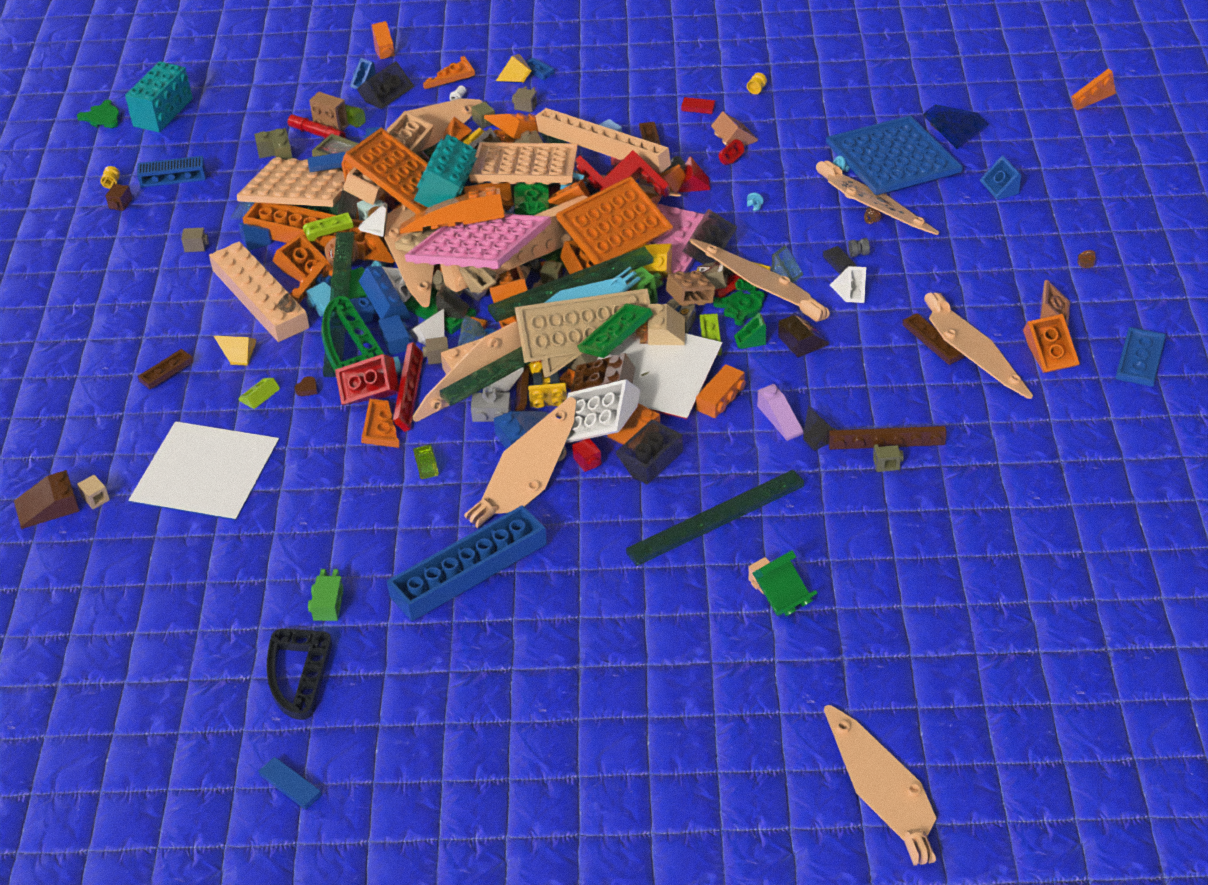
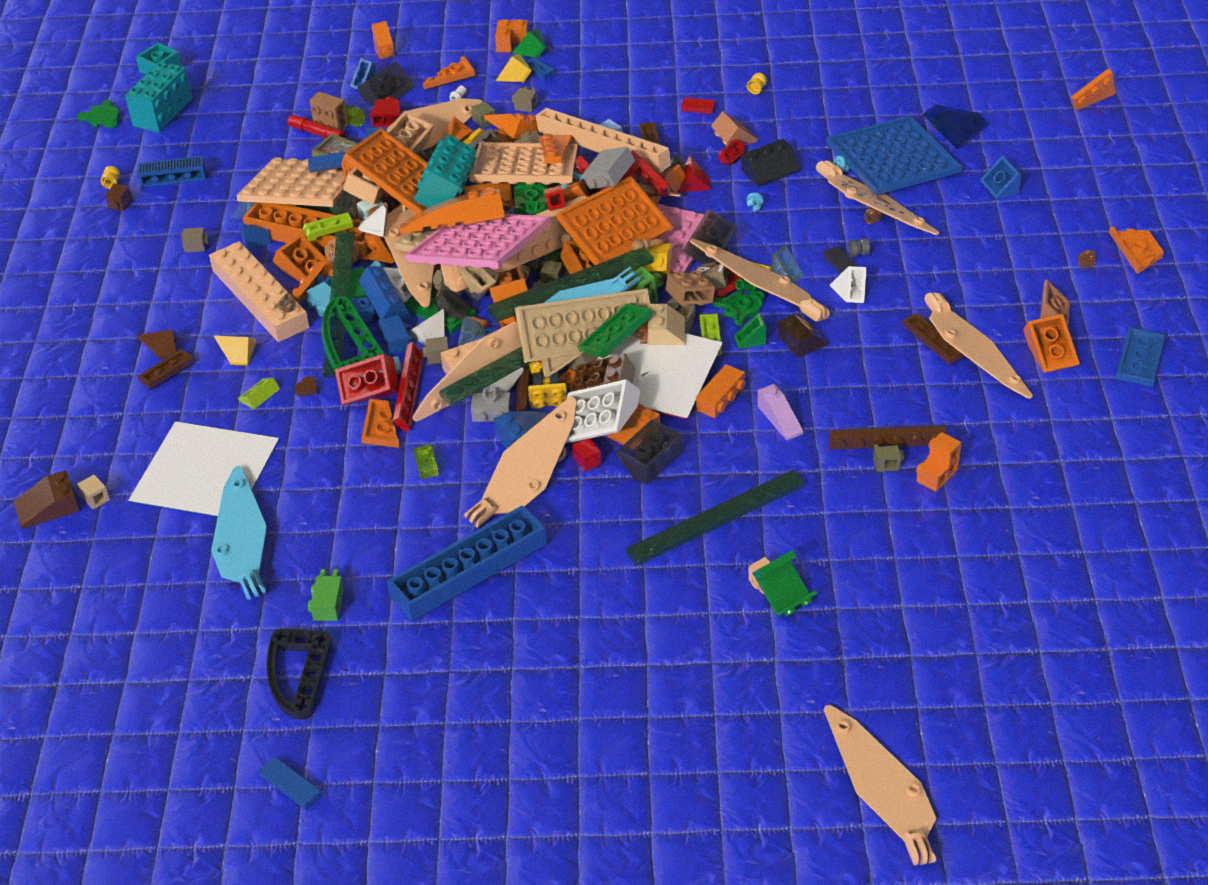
(154, 54): none -> teal brick
(161, 343): none -> reddish brown slope
(239, 534): none -> medium azure wing
(273, 144): olive brick -> none
(385, 112): none -> red torso
(509, 33): none -> orange brick
(531, 45): none -> green slope
(554, 147): none -> orange wing
(554, 197): none -> red brick
(608, 167): none -> light grey brick
(636, 244): none -> medium nougat bar
(769, 163): none -> black slope
(817, 429): clear smoke slope -> none
(941, 462): none -> orange brick
(1138, 247): none -> orange wing

